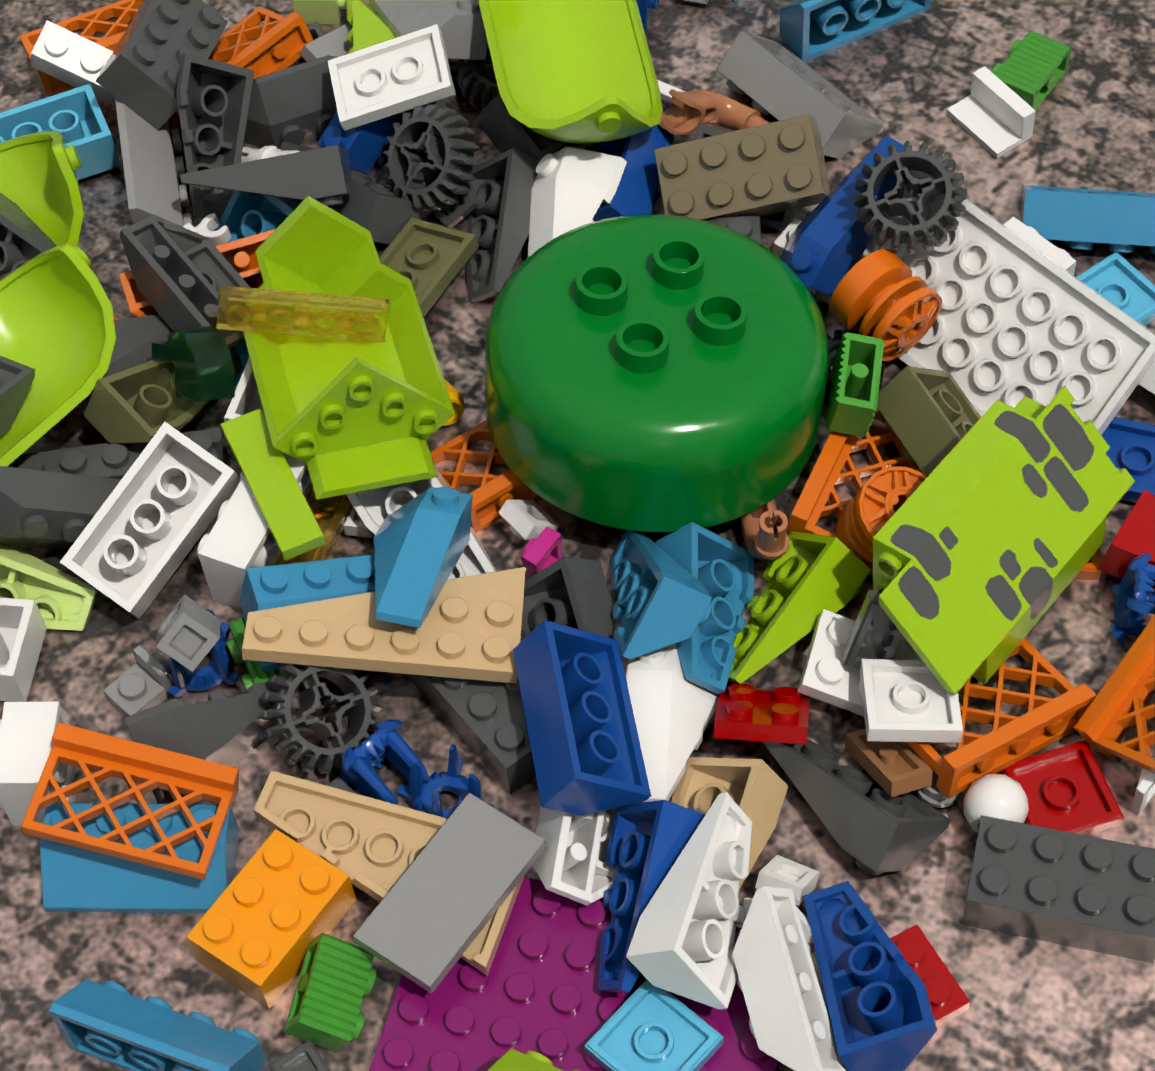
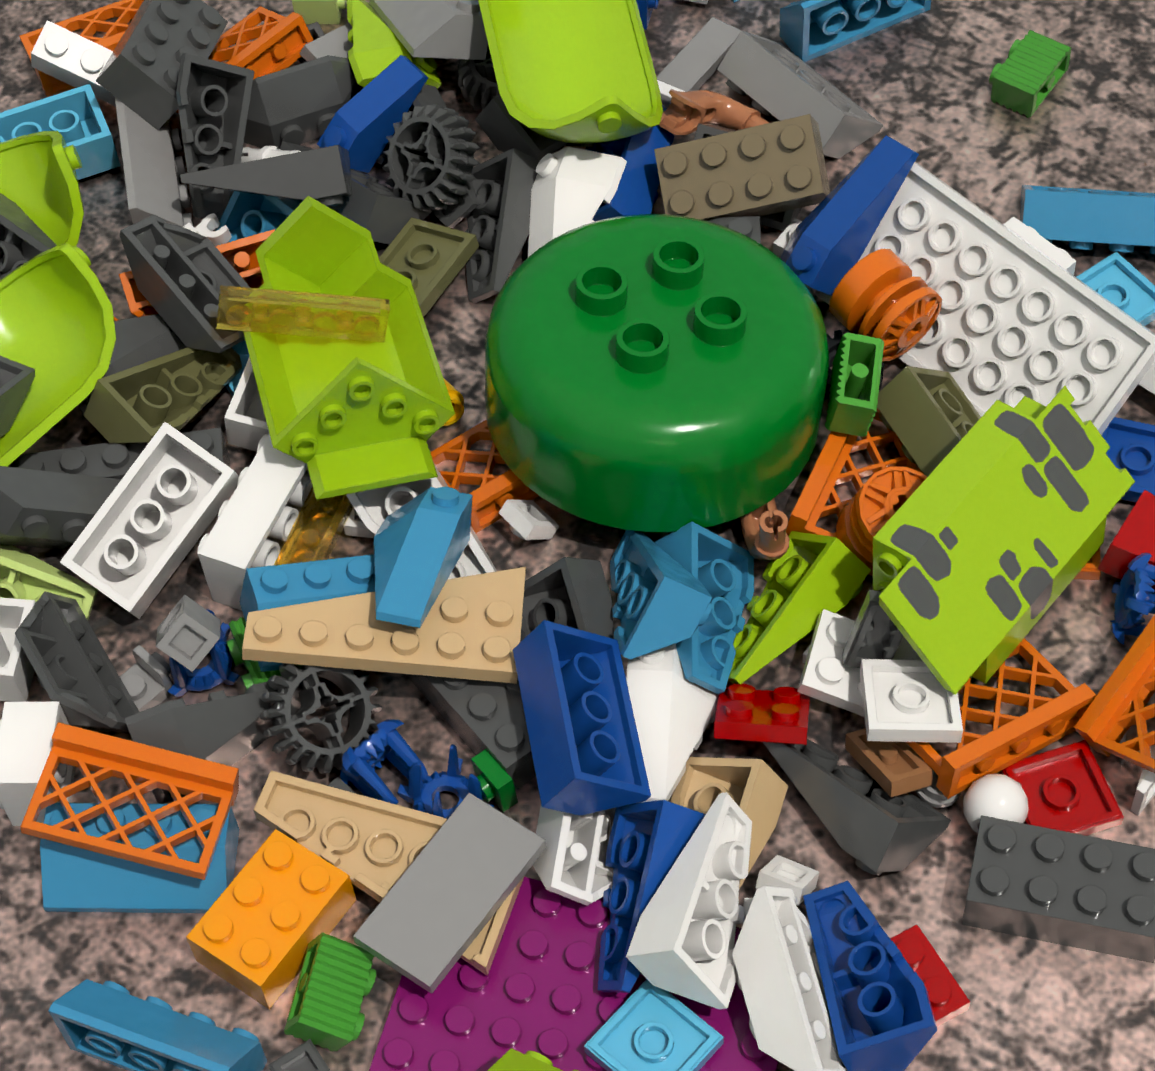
(74, 665): none -> dark grey wedge
(200, 363): clear green brick -> none
(273, 485): lime tile -> none
(391, 77): white plate -> none
(494, 781): none -> green plate
(542, 552): dark pink plate -> none
(700, 56): none -> light grey tile
(924, 189): dark grey gear -> none
(994, 114): white panel -> none

